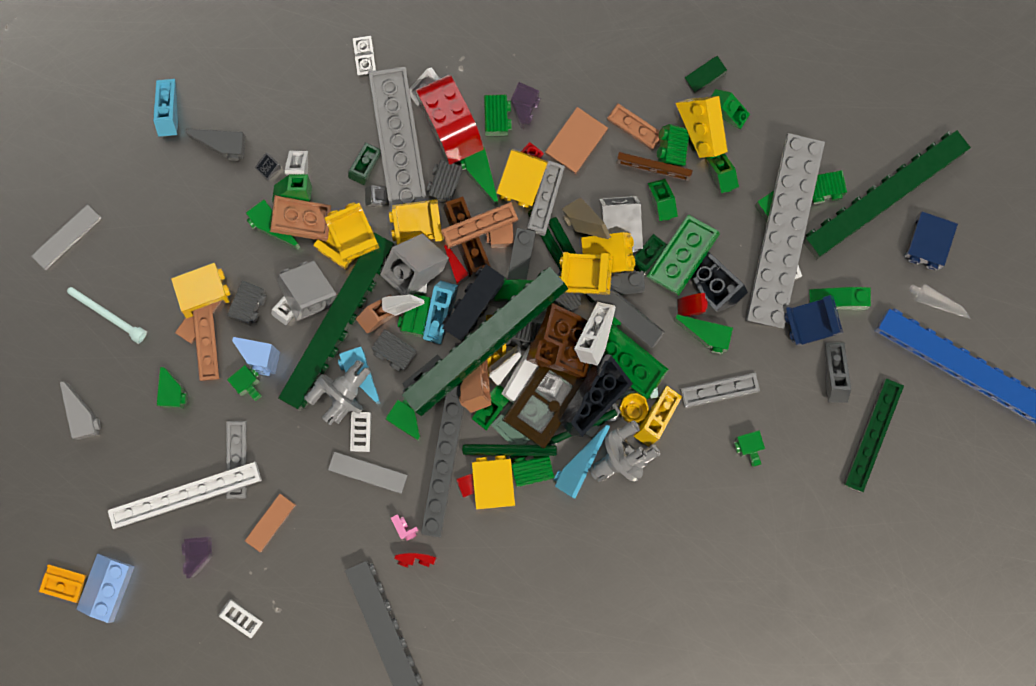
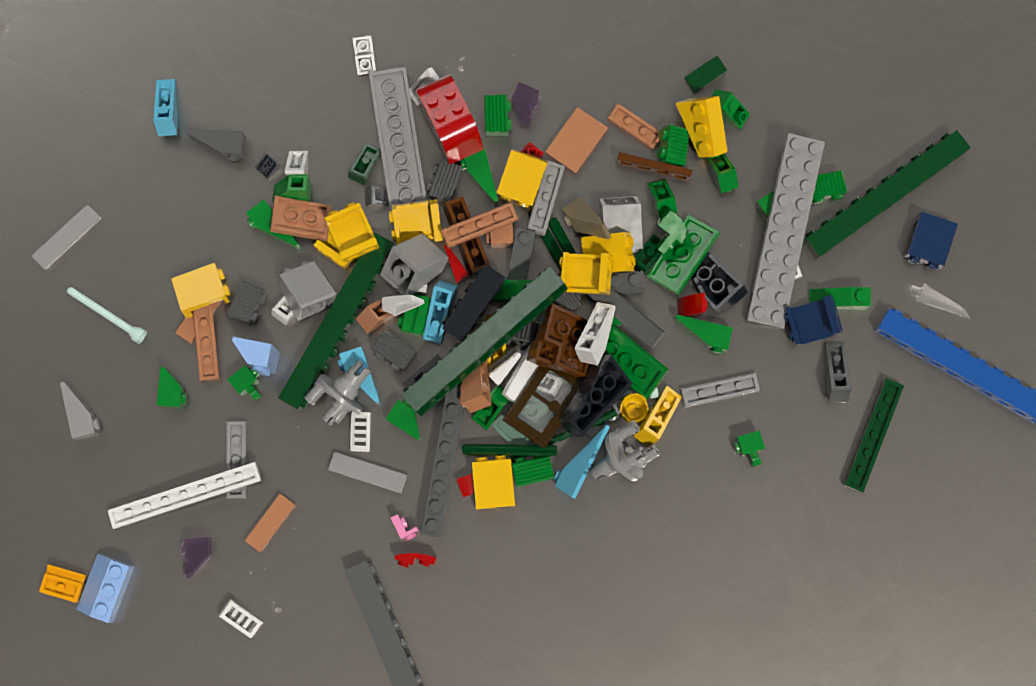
(675, 229): none -> brick

